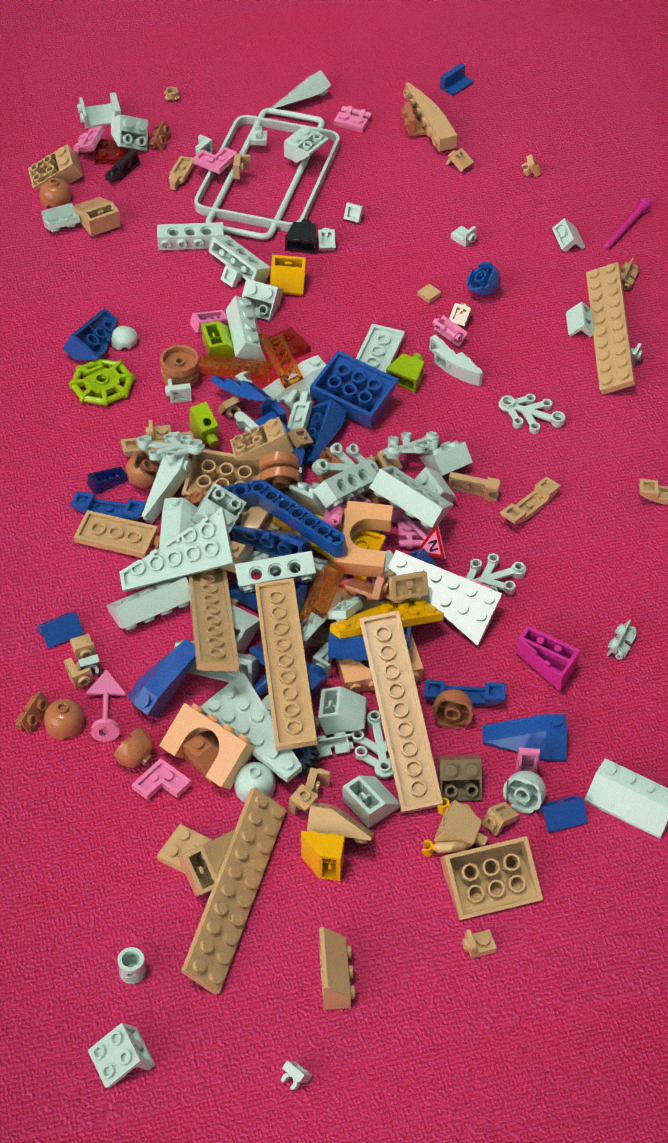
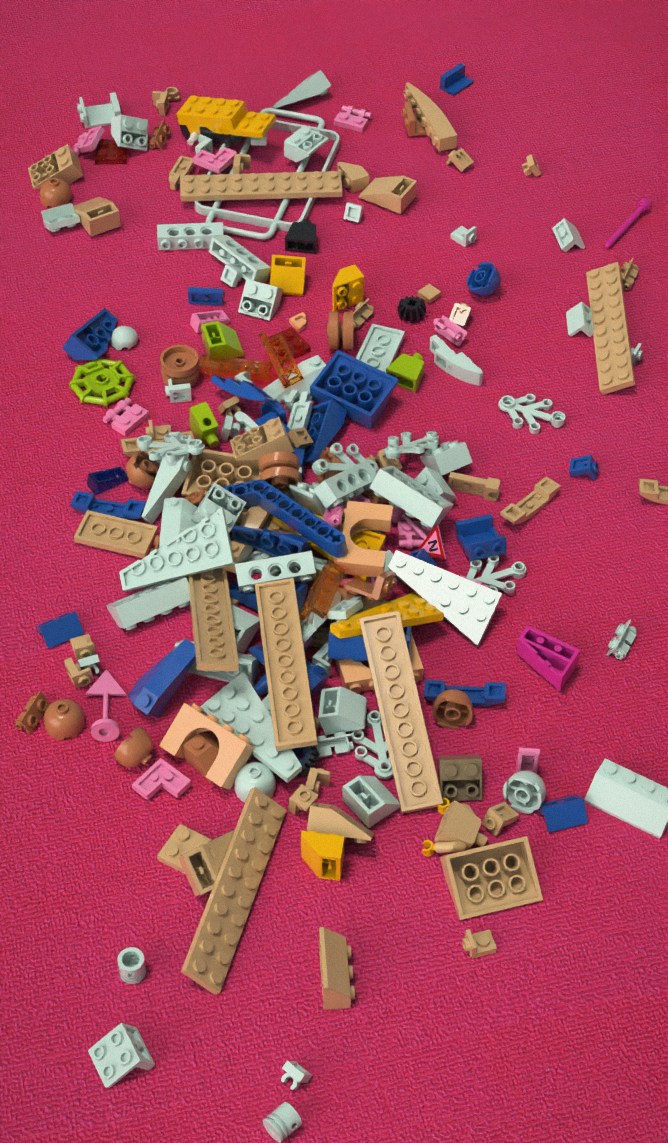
(123, 166): hinge -> none
(129, 419): none -> bright pink plate
(160, 100): none -> tan bracket
(205, 296): none -> blue panel
(221, 120): none -> yellow piece
(229, 428): none -> light aqua tile
(244, 330): light aqua slope -> none
(260, 186): none -> tan plate
(282, 1122): none -> light aqua piece
(298, 322): none -> light nougat tile
(326, 239): light aqua bracket -> none
(340, 330): none -> nougat wheel
(347, 288): none -> yellow slope
(353, 176): none -> tan slope
(362, 310): none -> tan hinge
(391, 192): none -> tan slope
(407, 586): tan bracket -> none
(411, 309): none -> black gear
(479, 537): none -> blue panel
(540, 732): blue wedge -> none
(583, 466): none -> blue bracket

